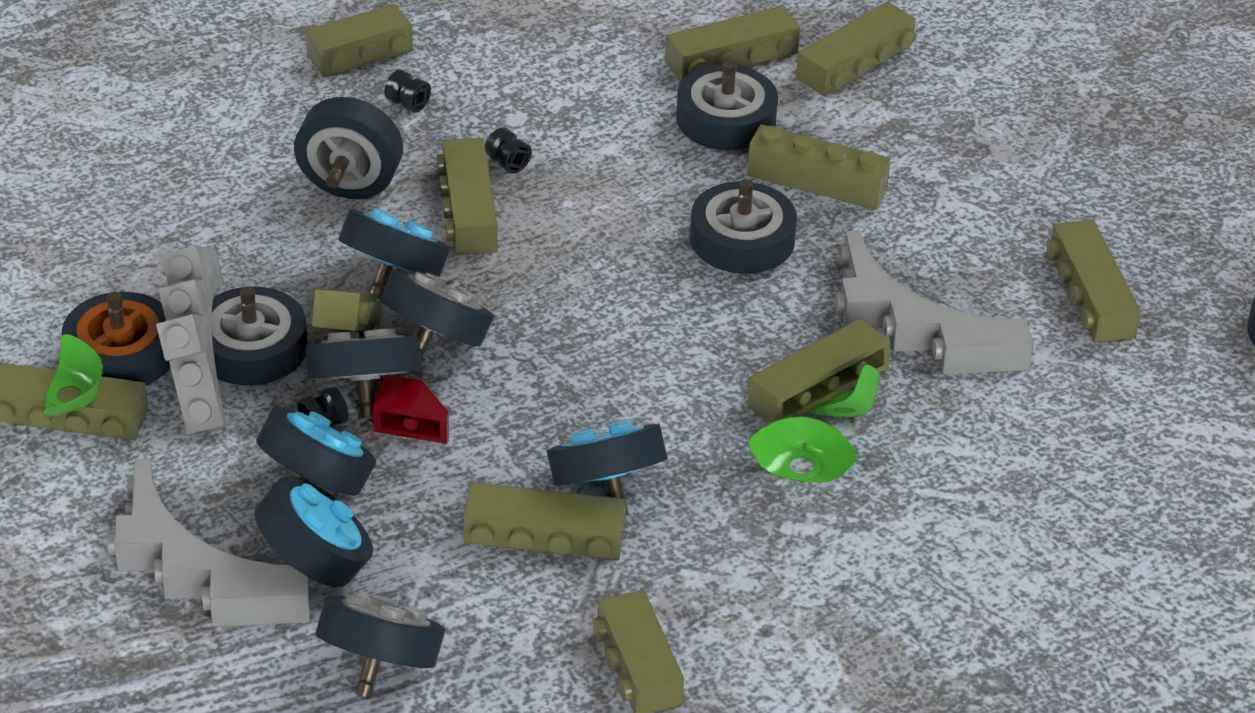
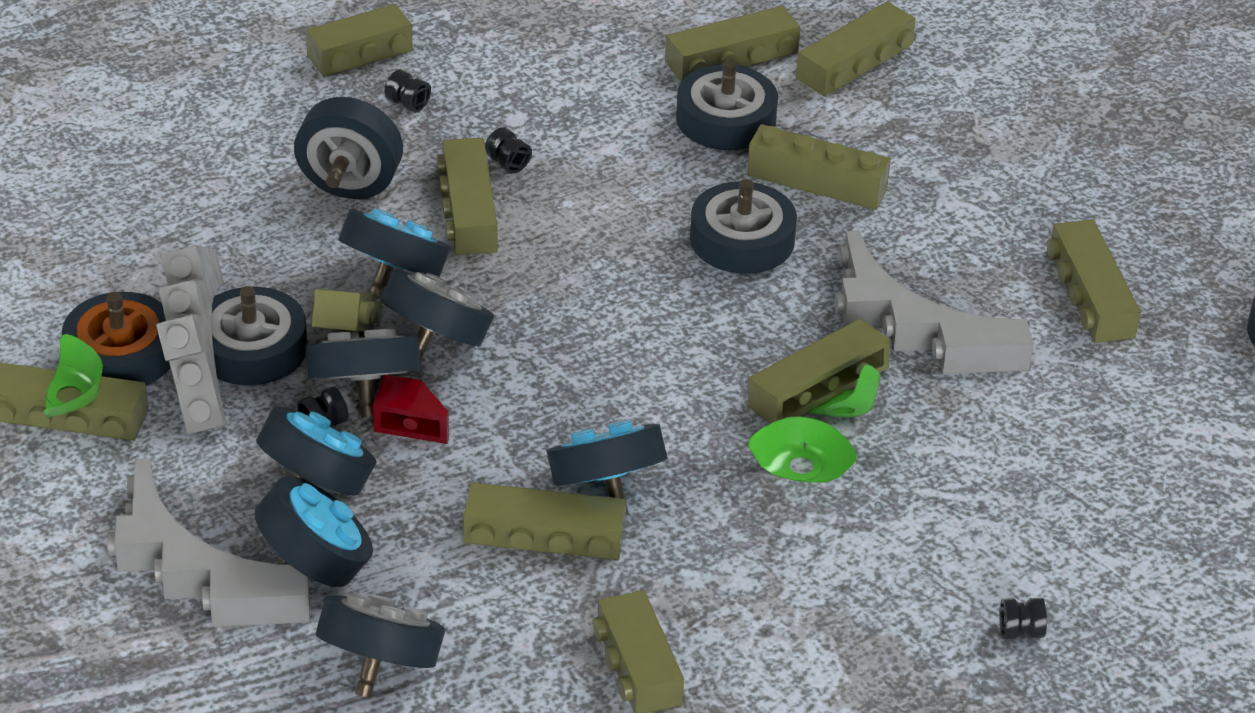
(1017, 618): none -> black wheel

